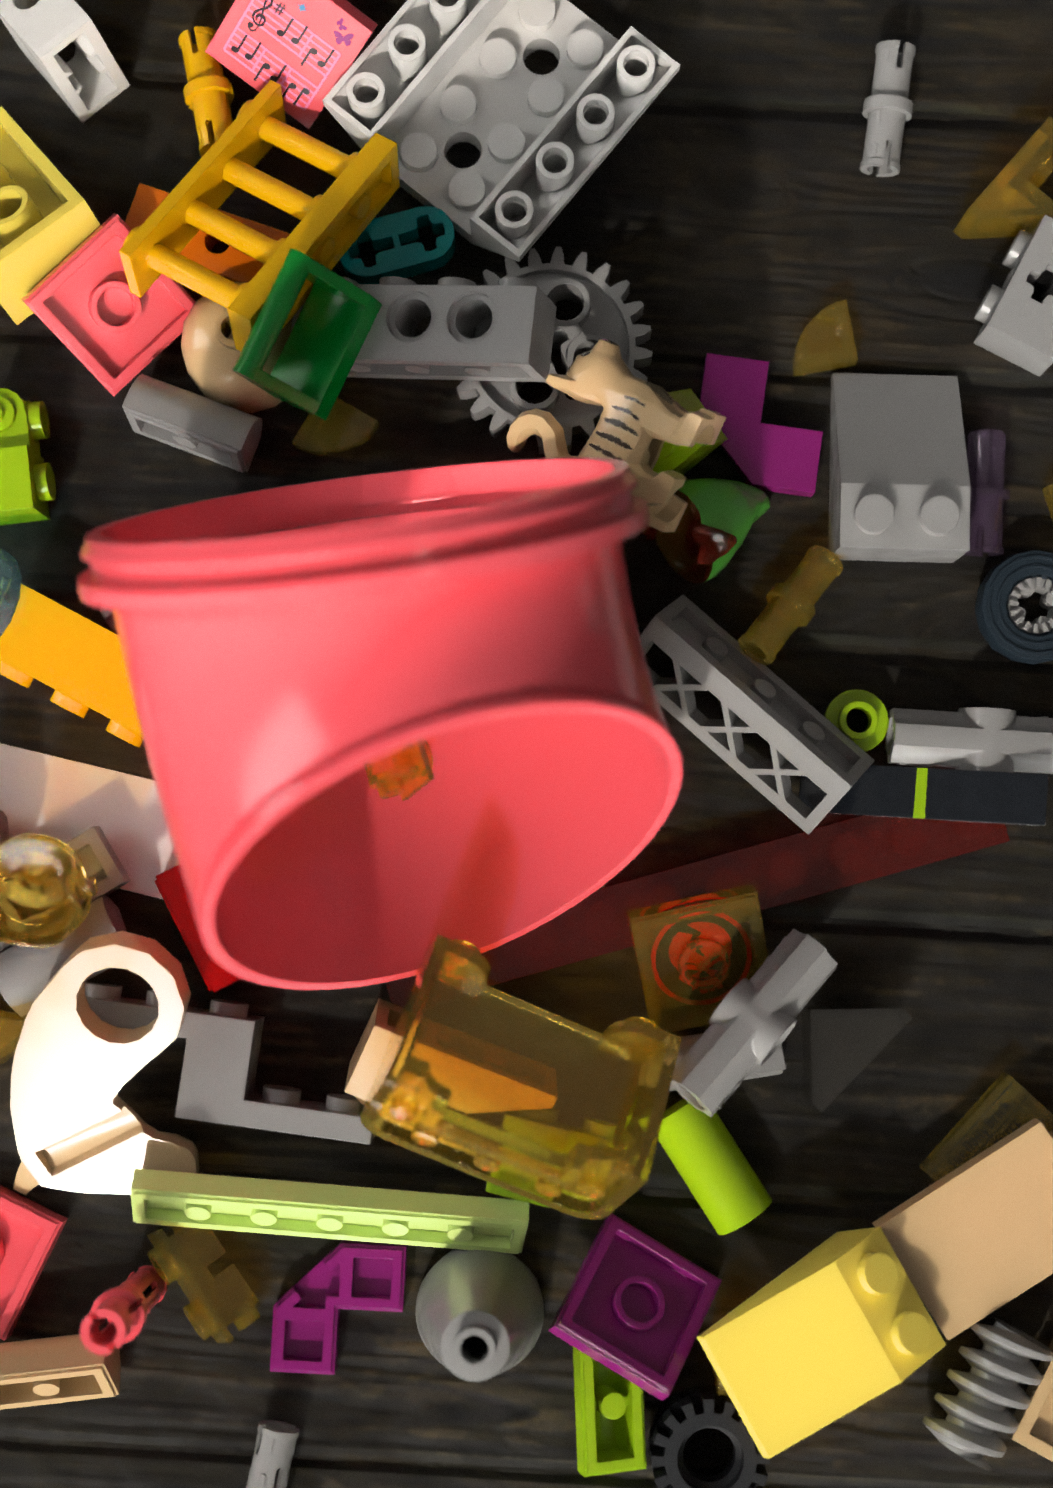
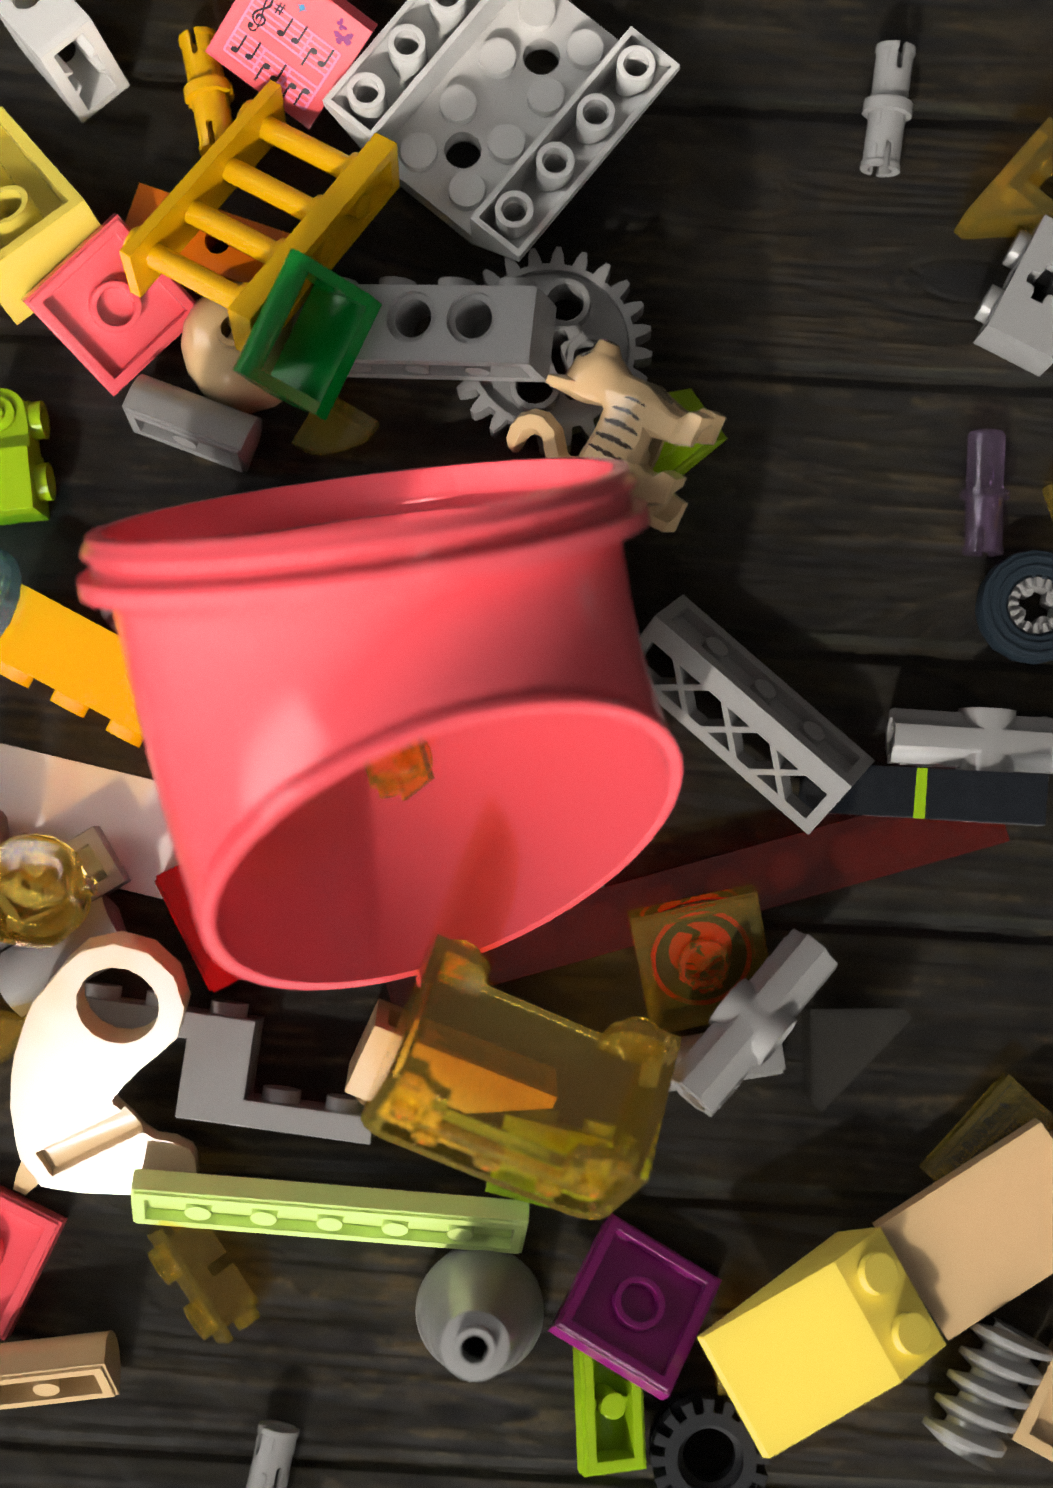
(125, 1310): coral pin -> none
(308, 1314): magenta tile -> none
(401, 260): teal beam -> none
(711, 526): hat -> none
(712, 1167): lime brick -> none
(763, 454): magenta tile -> none
(790, 605): clear yellow pin -> none
(826, 342): clear yellow tile -> none
(867, 703): lime plate -> none
(898, 469): light grey slope -> none

